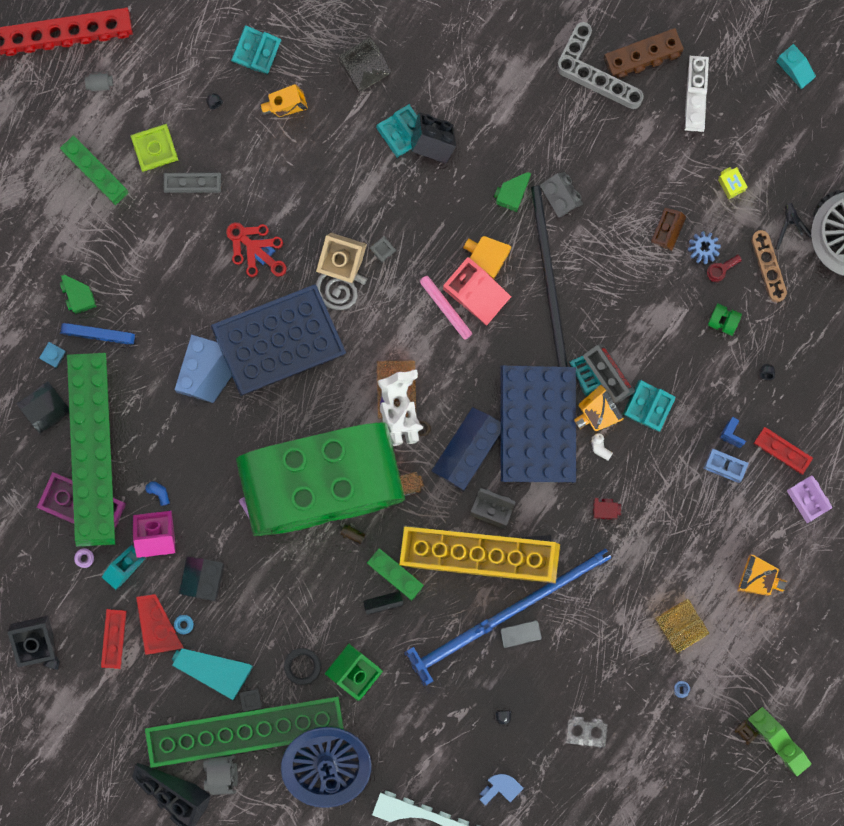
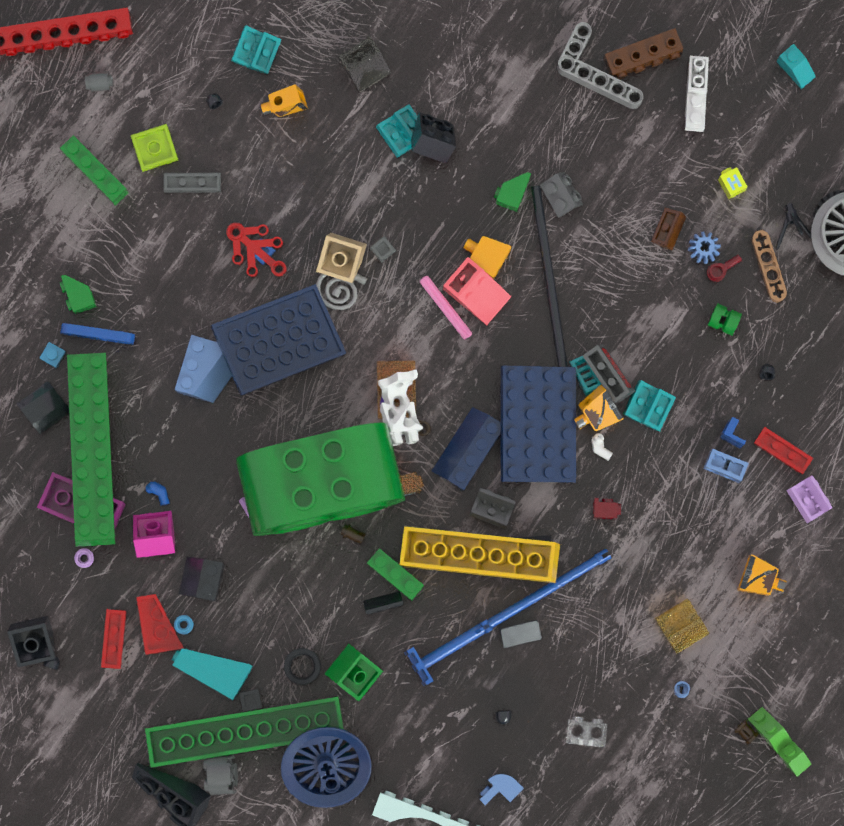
(122, 567): teal slope -> none

